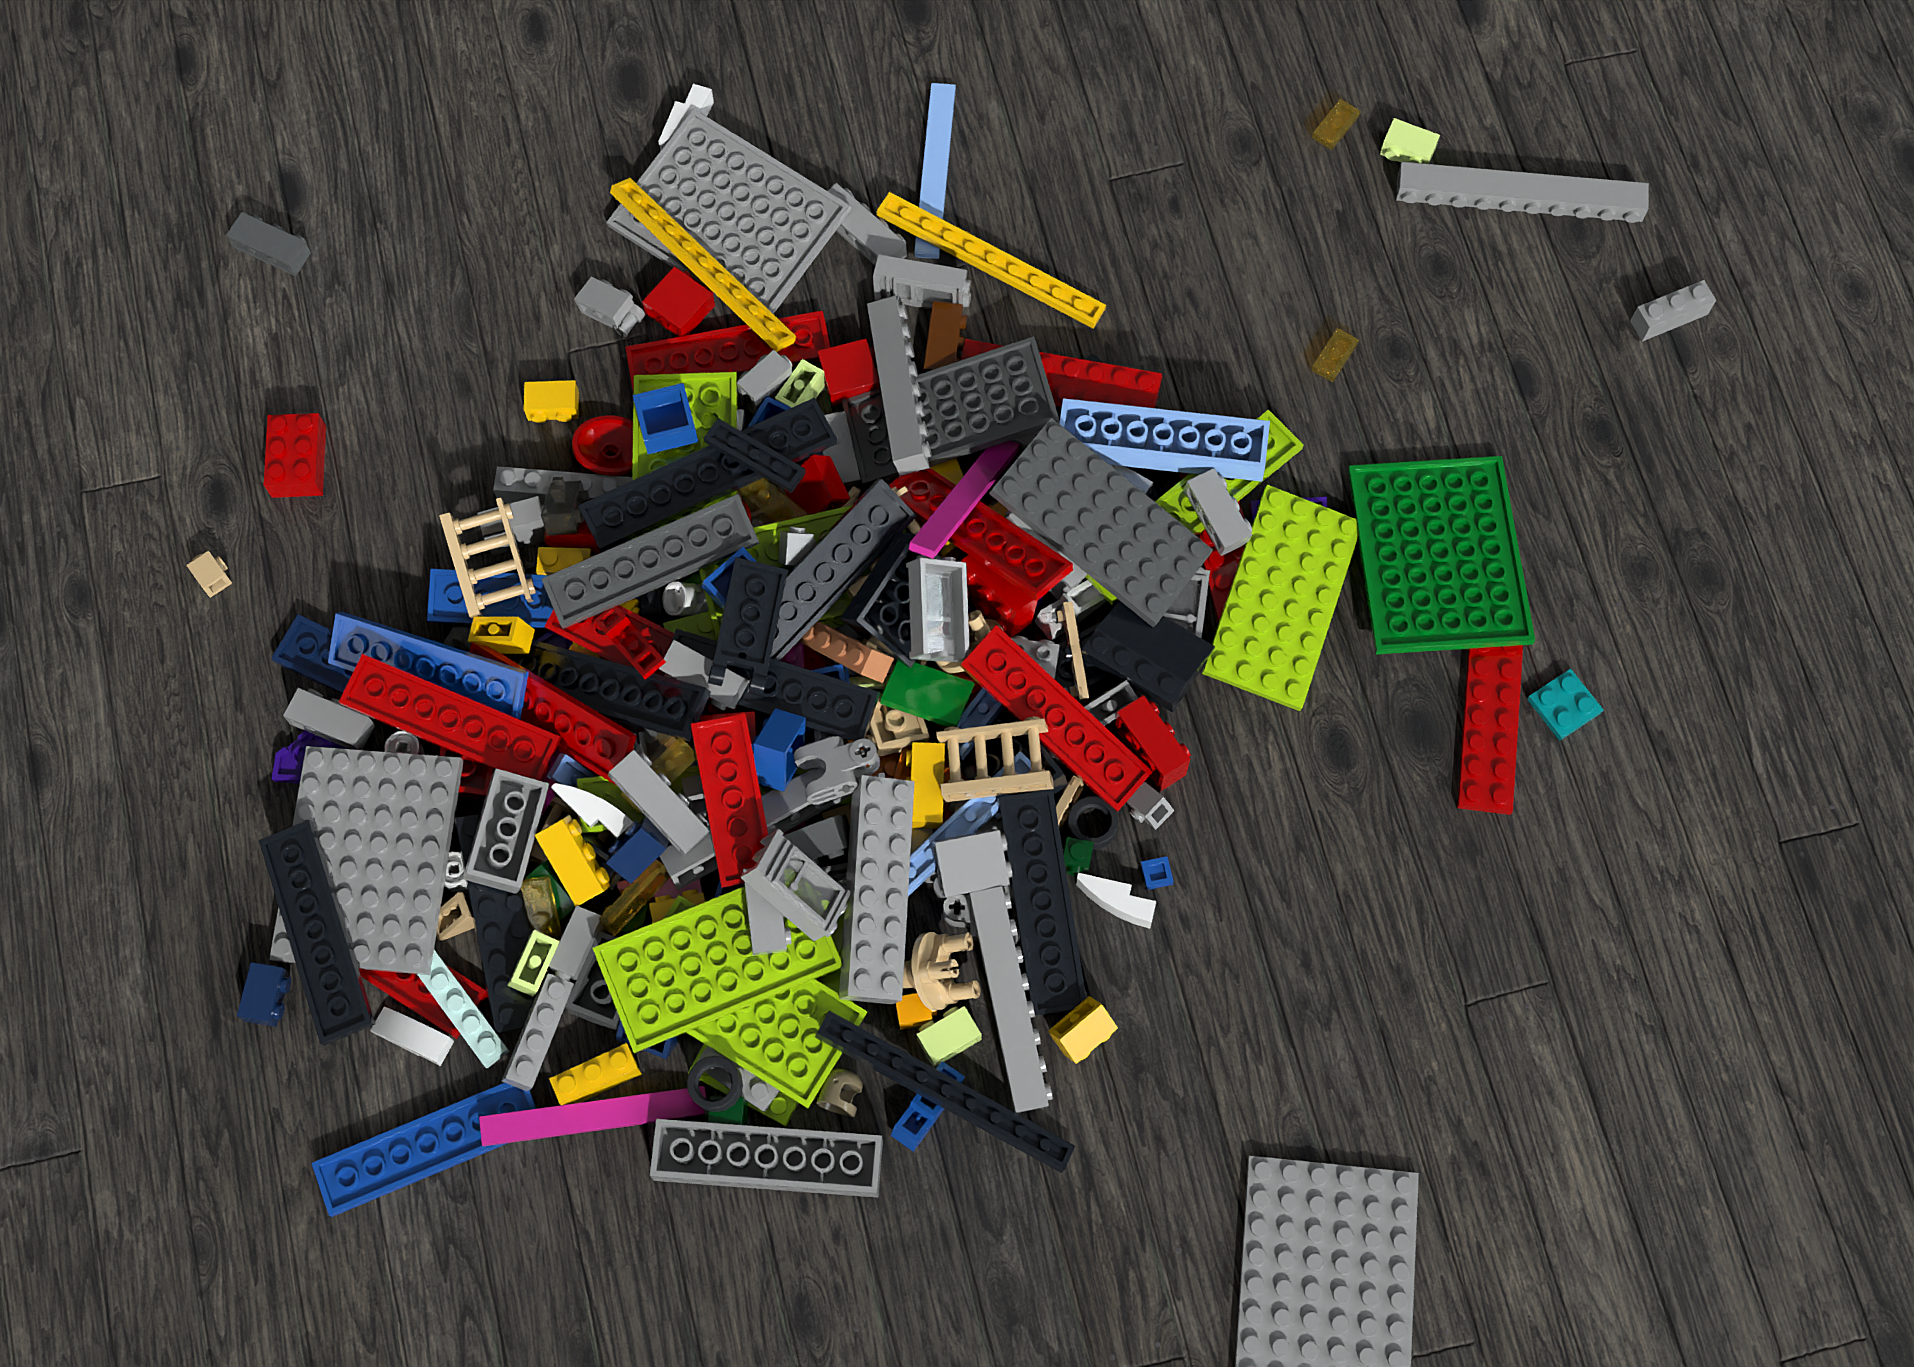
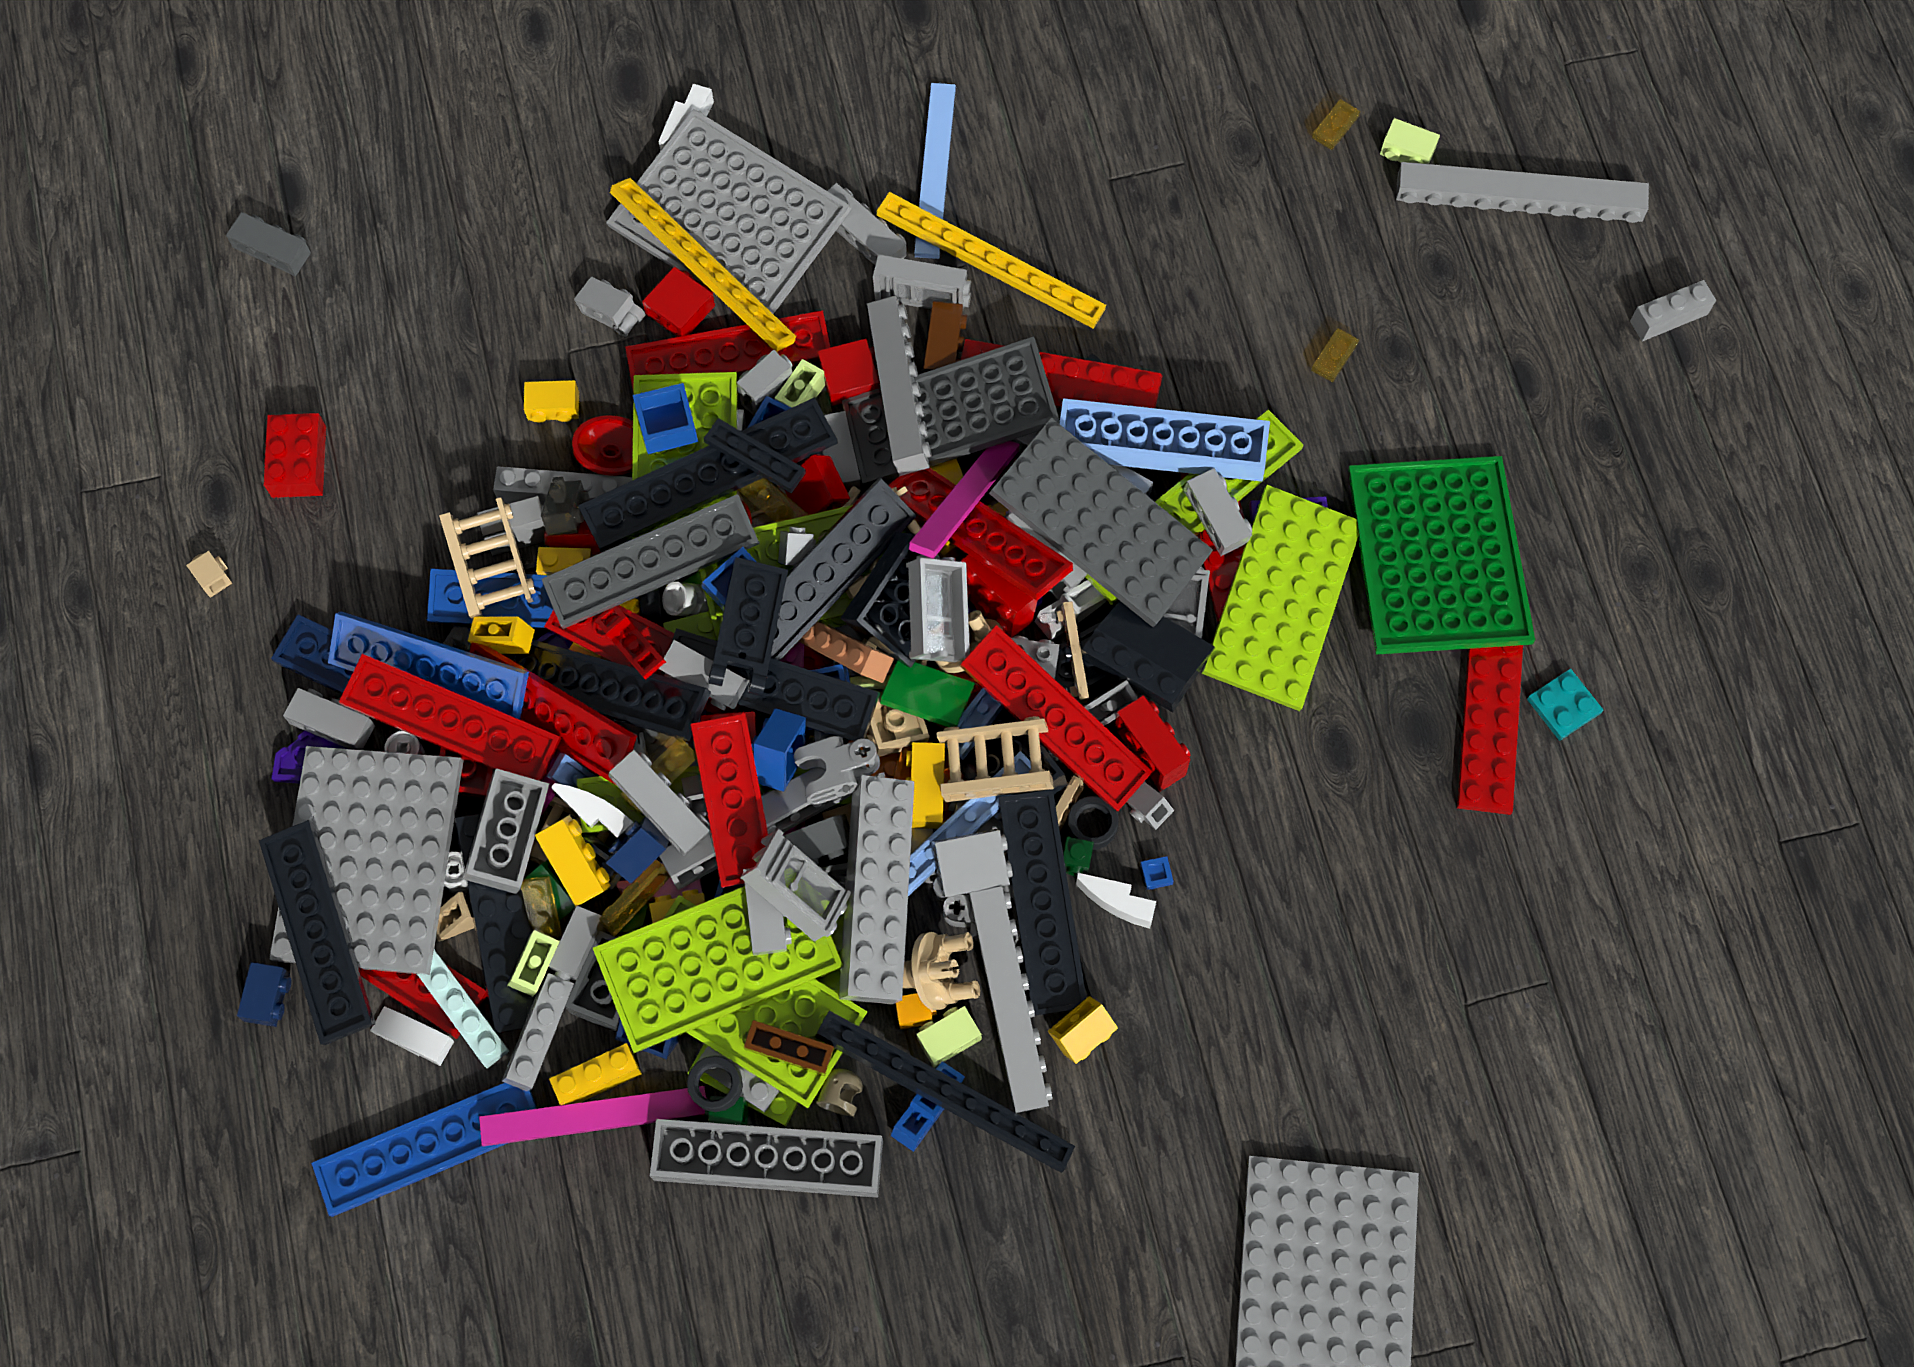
(789, 1047): none -> reddish brown brick

